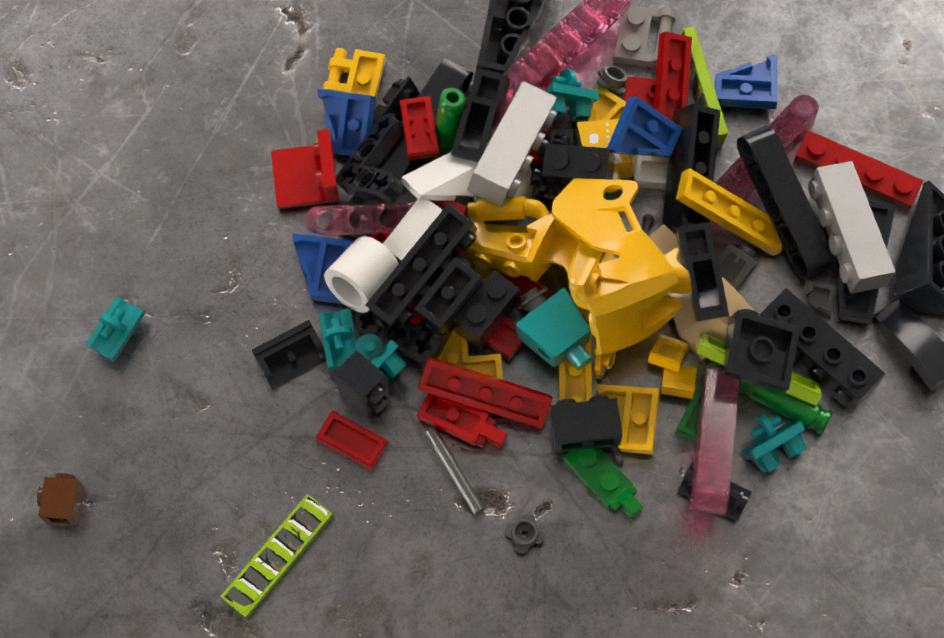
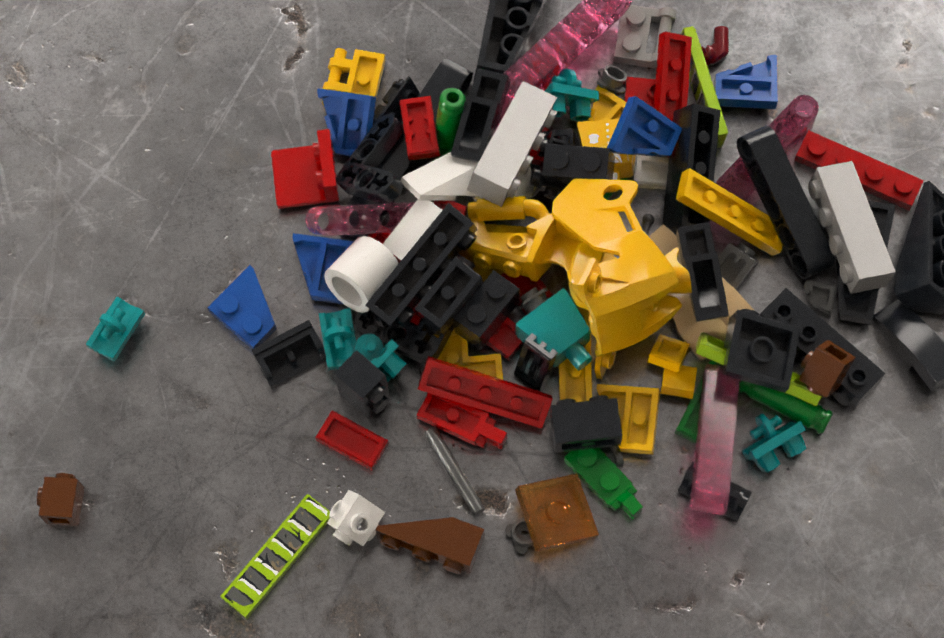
(245, 309): none -> blue wing
(354, 519): none -> white brick
(443, 540): none -> reddish brown slope
(540, 353): none -> black tile
(556, 512): none -> clear orange tile
(720, 48): none -> dark red arm
(825, 368): none -> reddish brown brick

